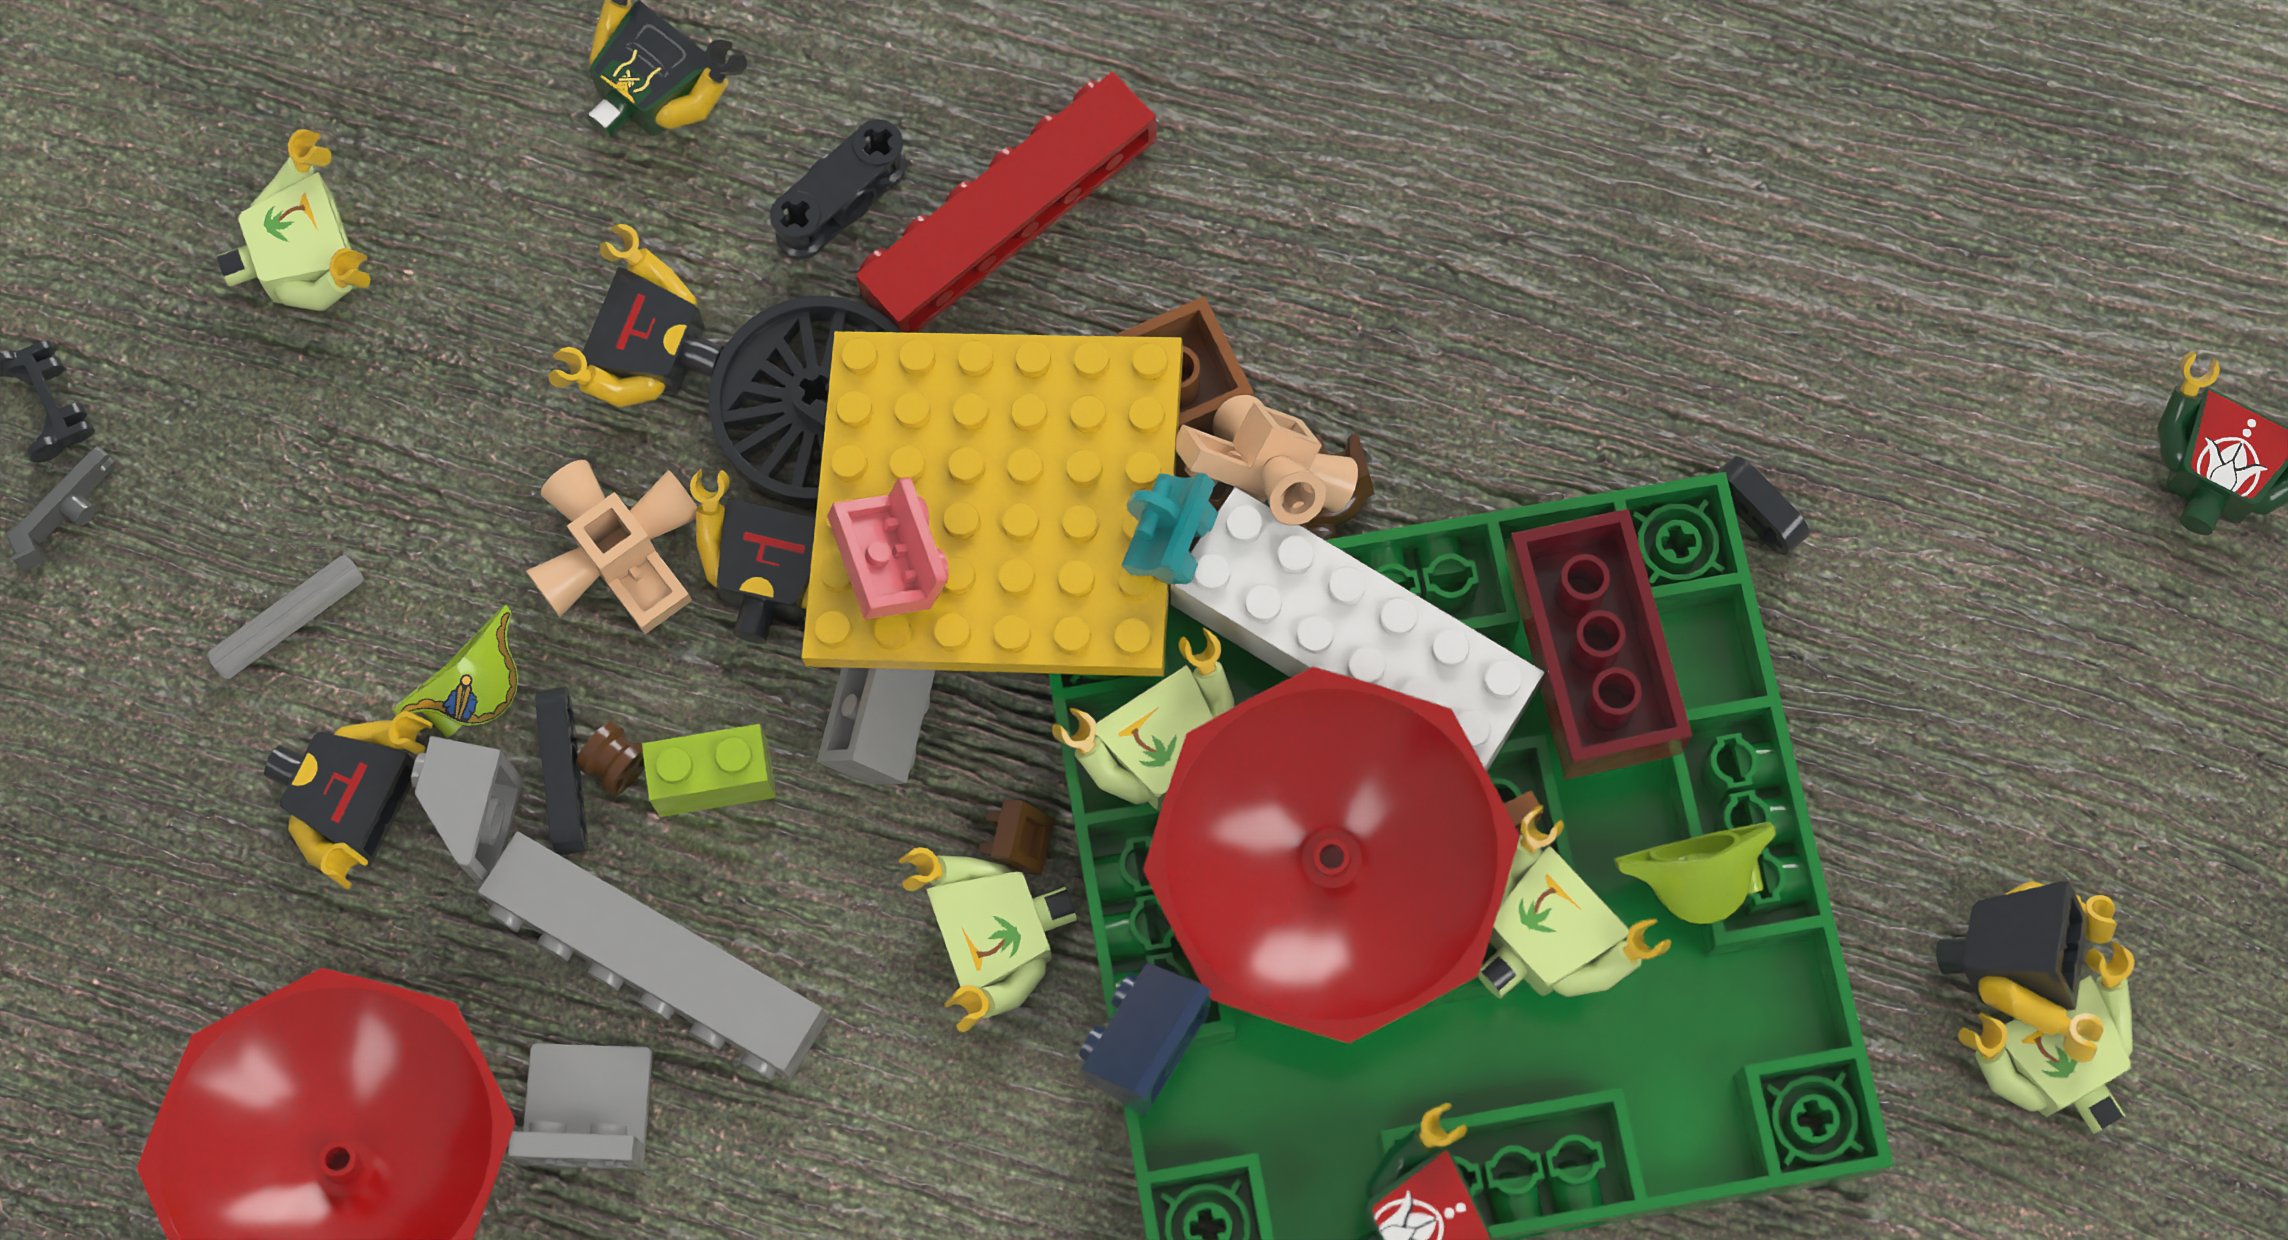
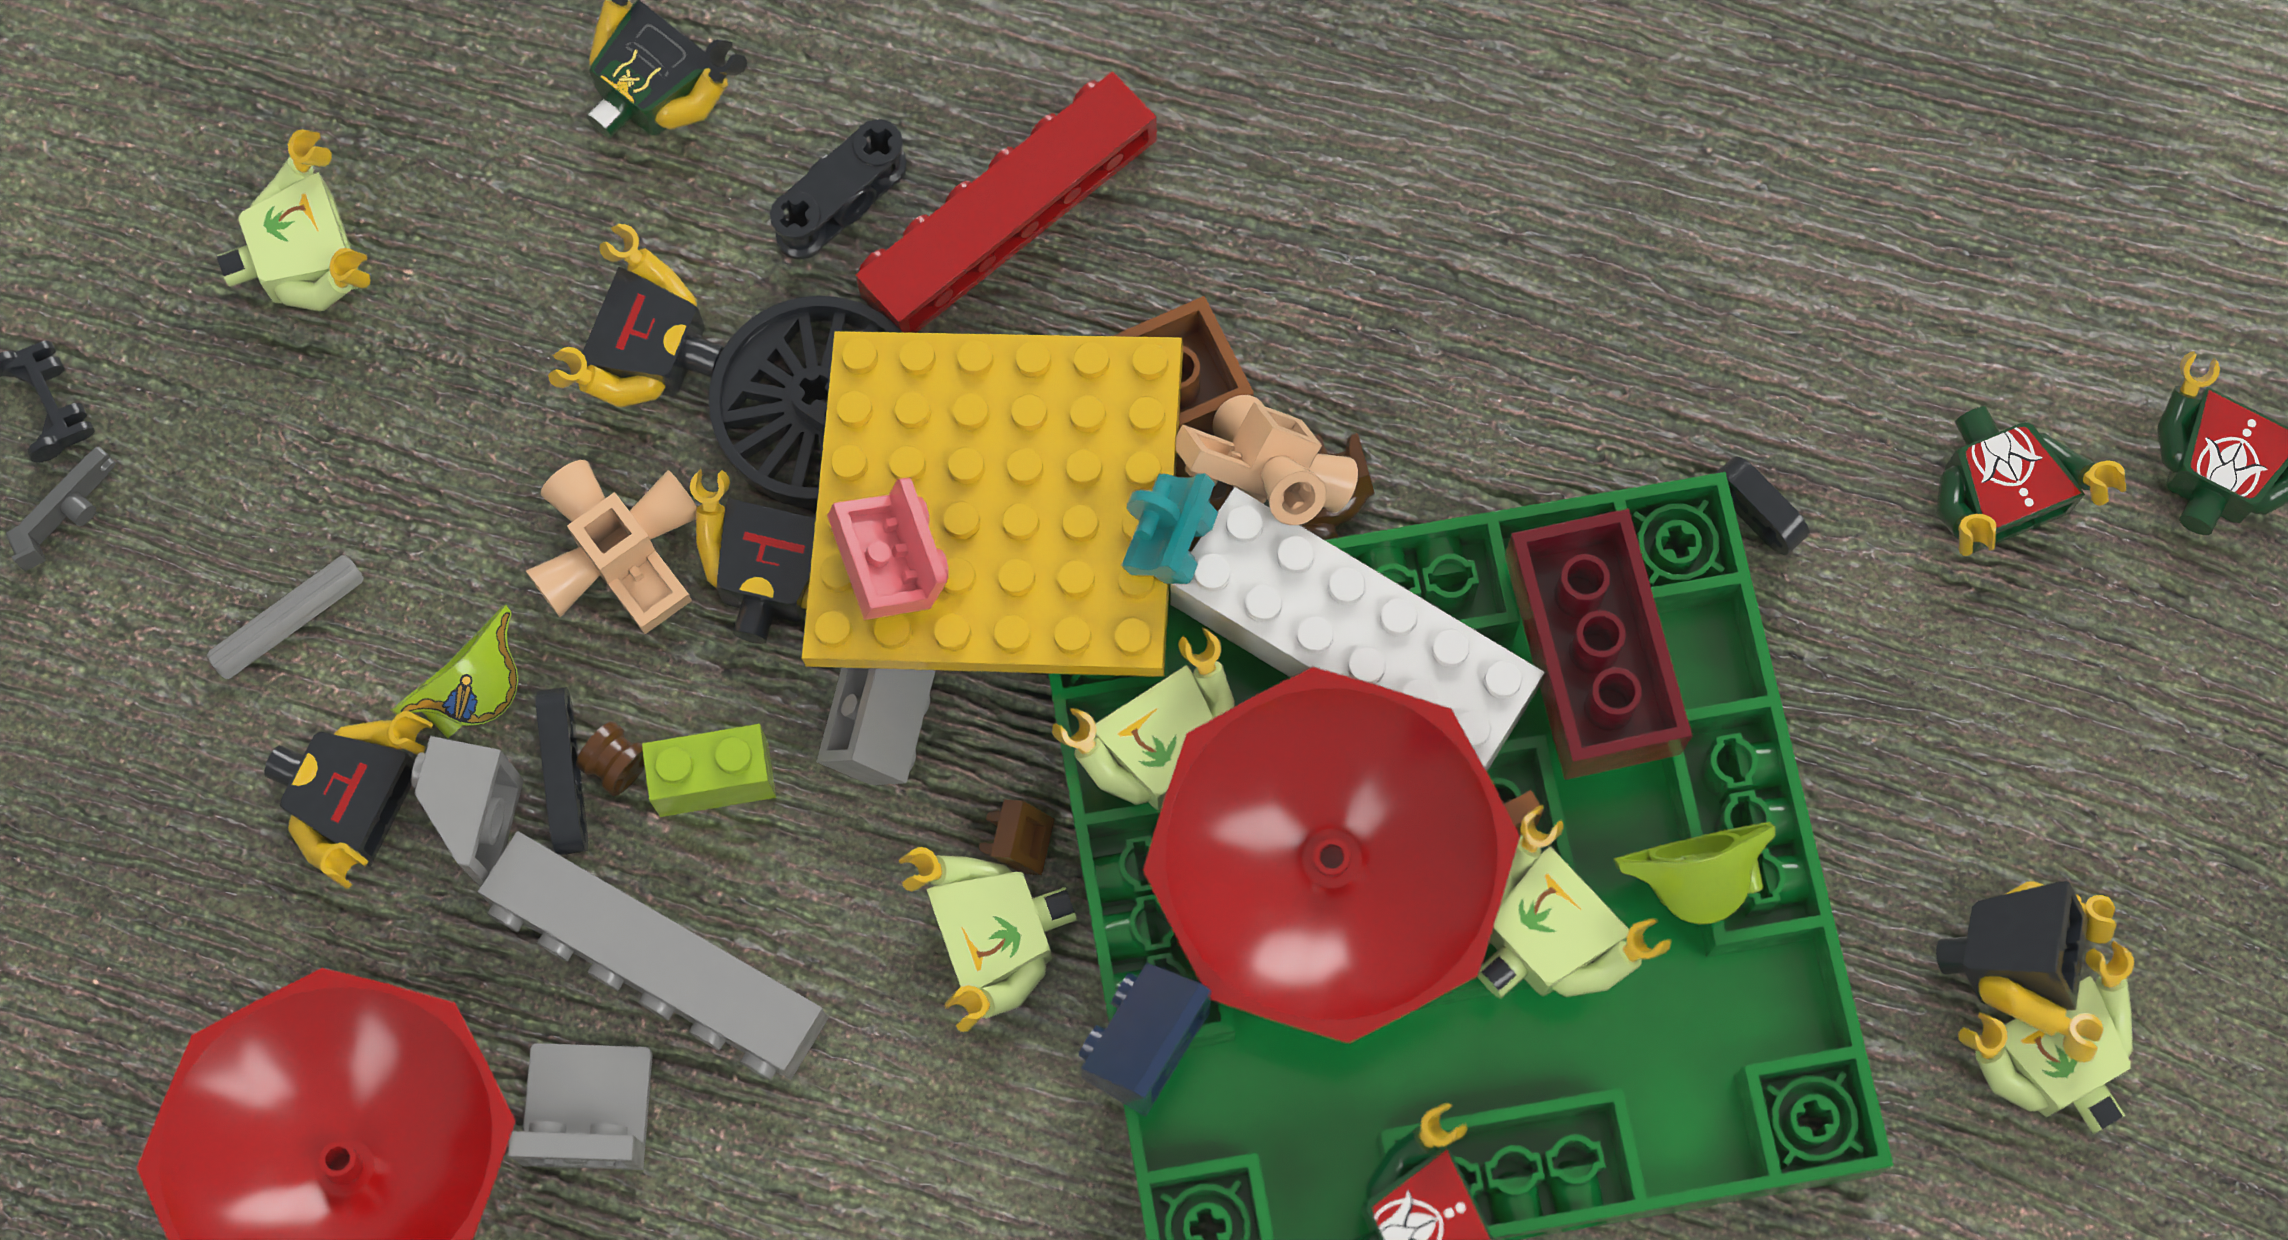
(2014, 482): none -> torso

